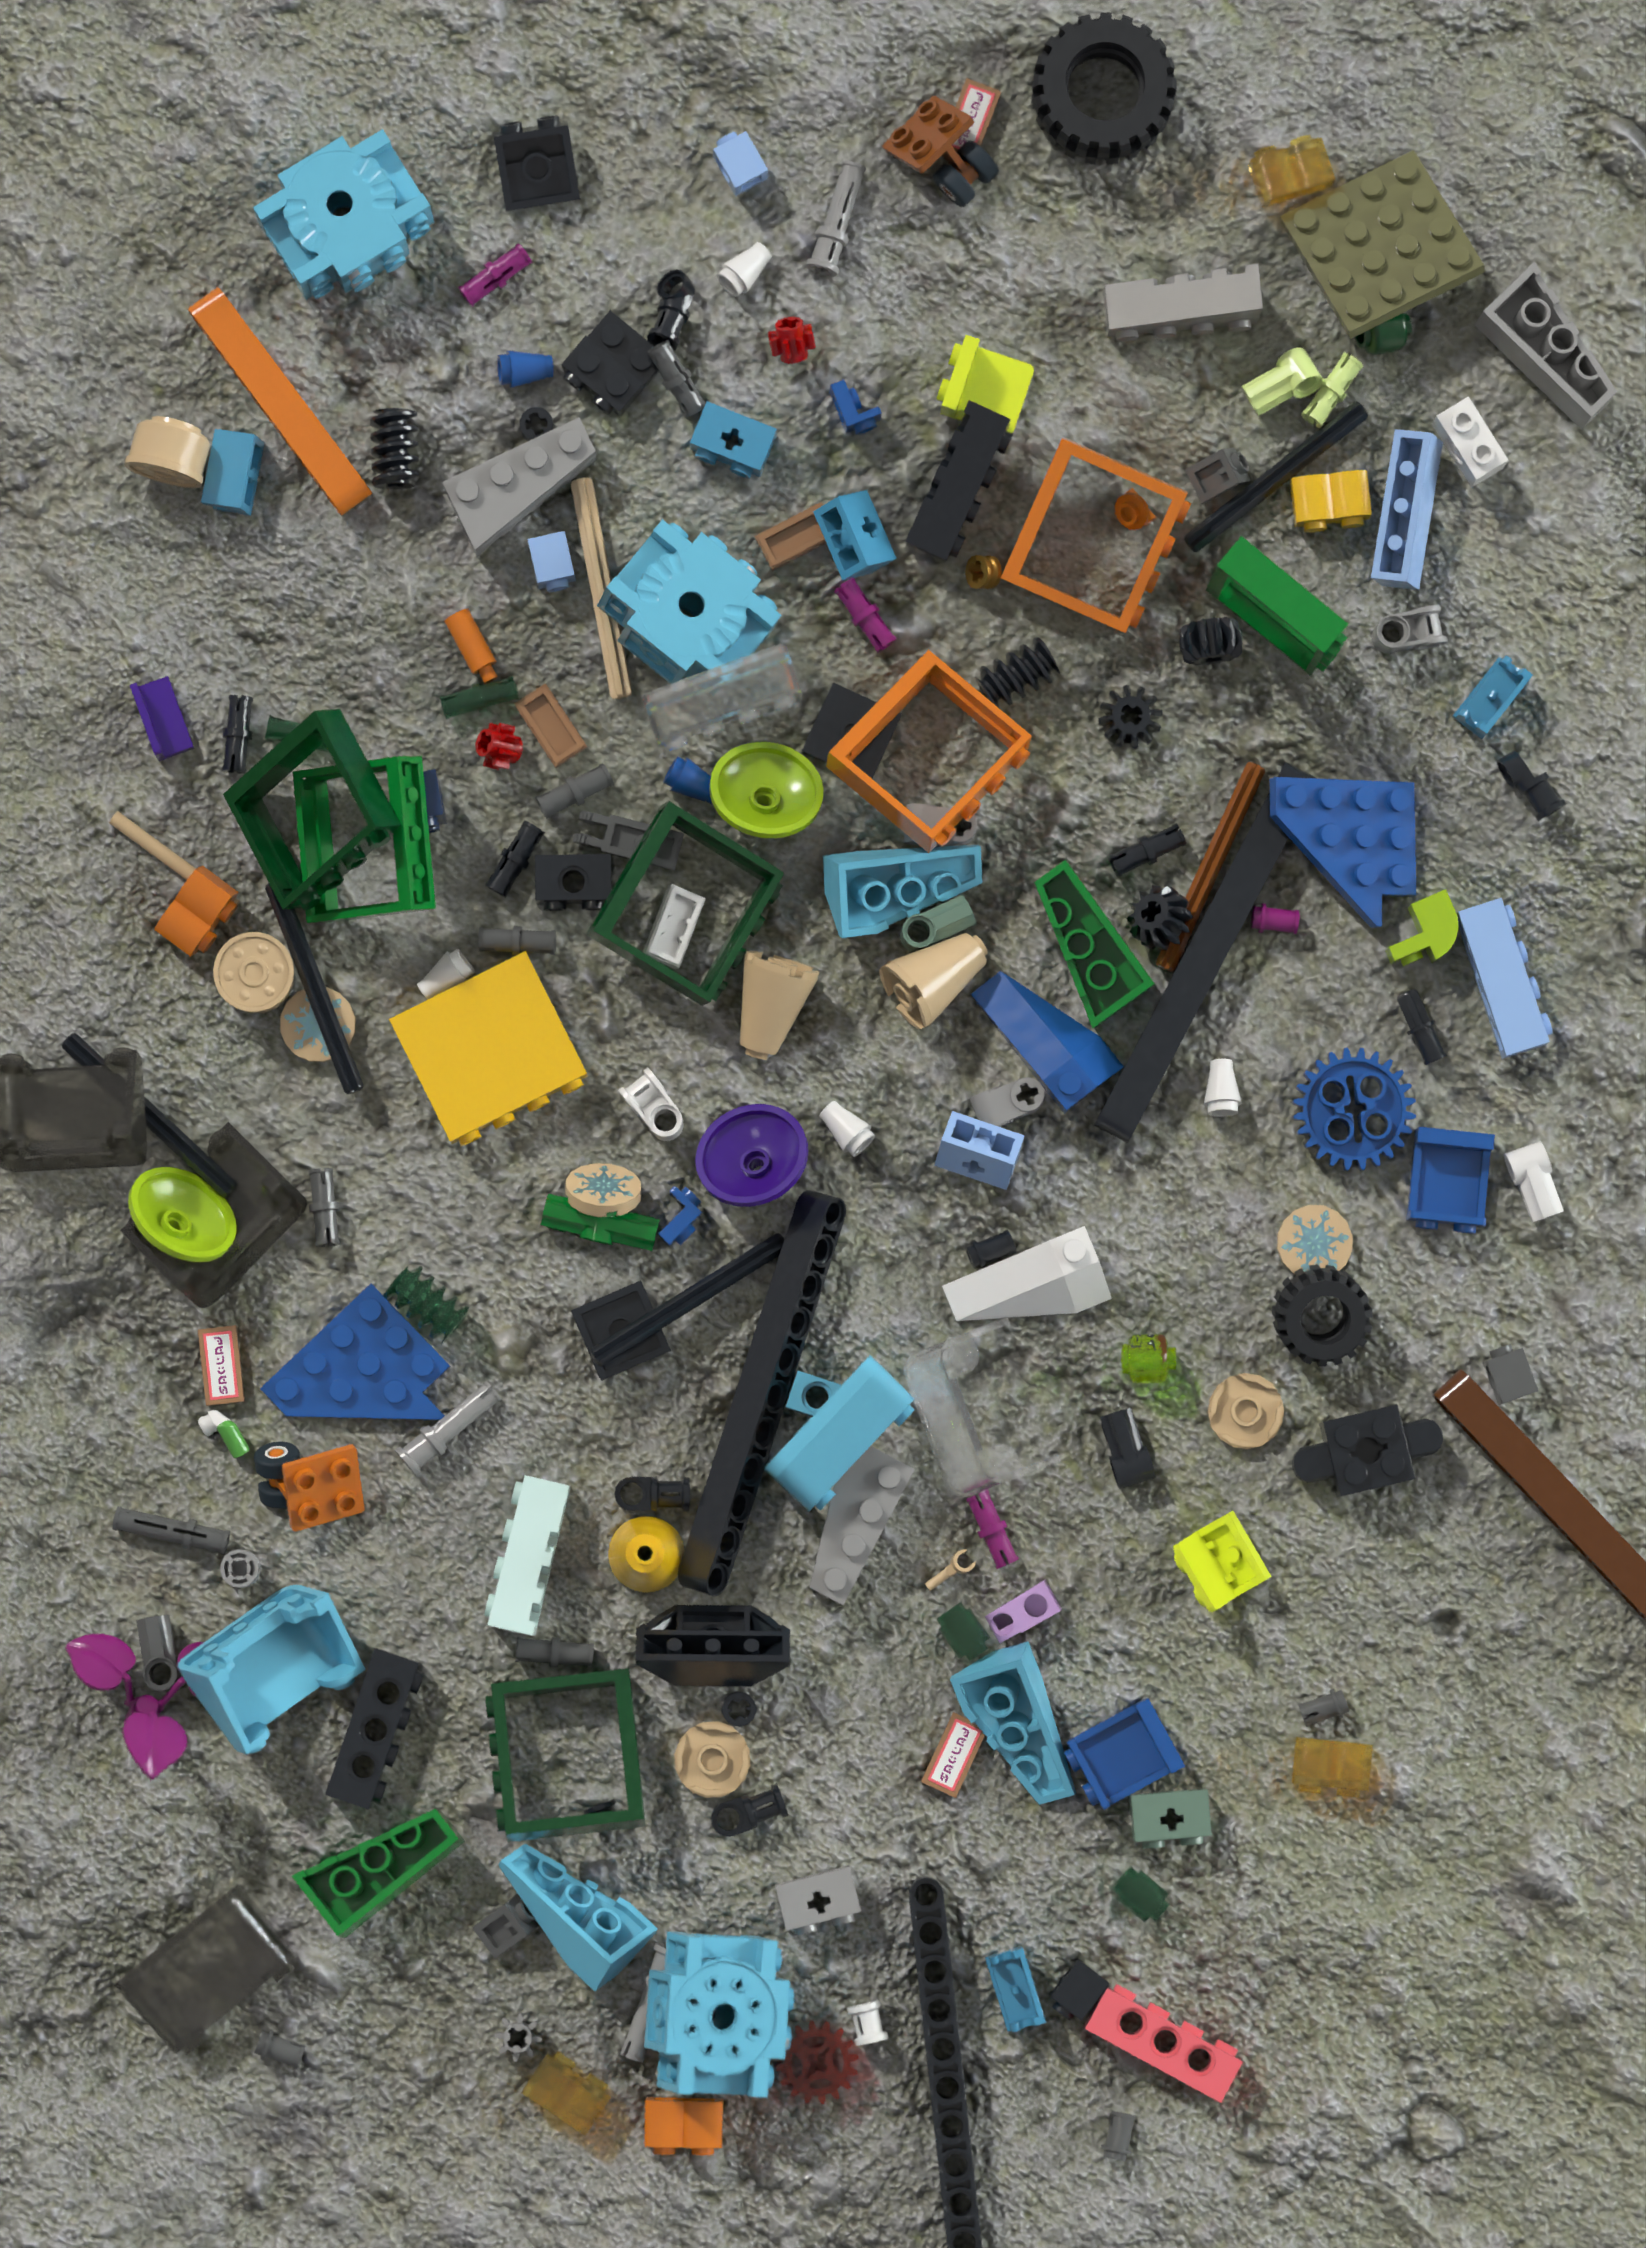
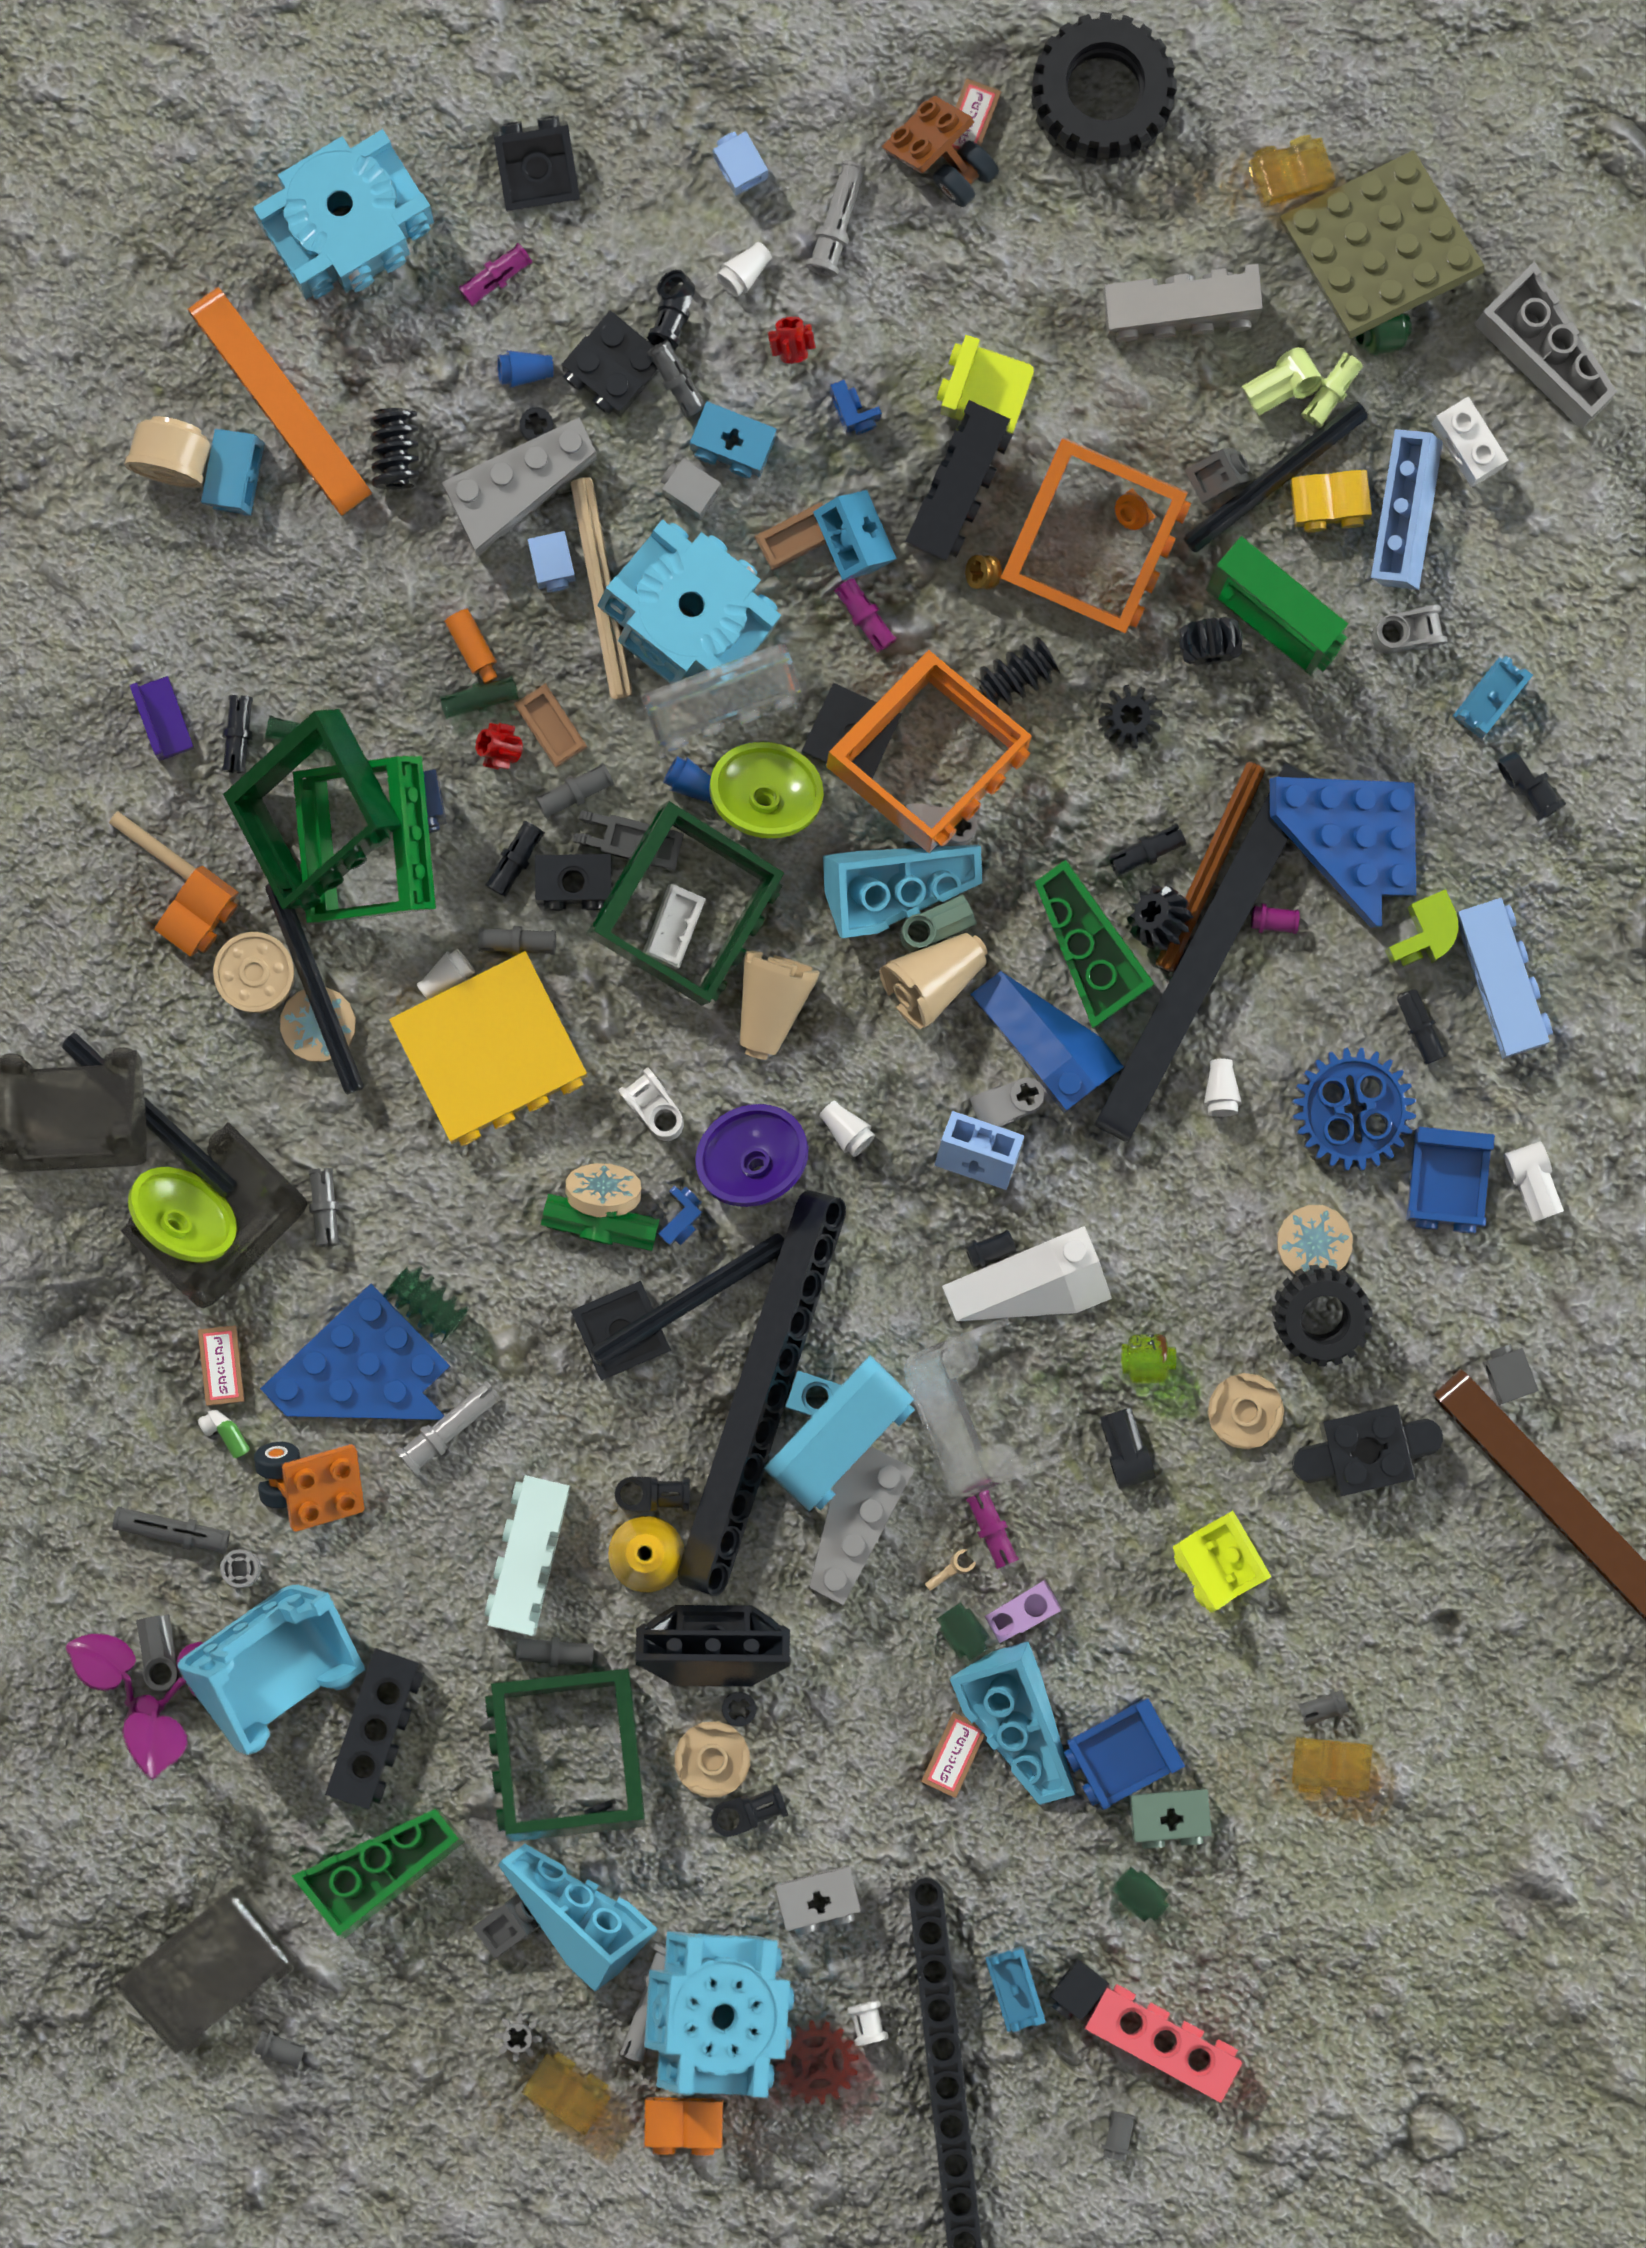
(690, 488): none -> light grey brick

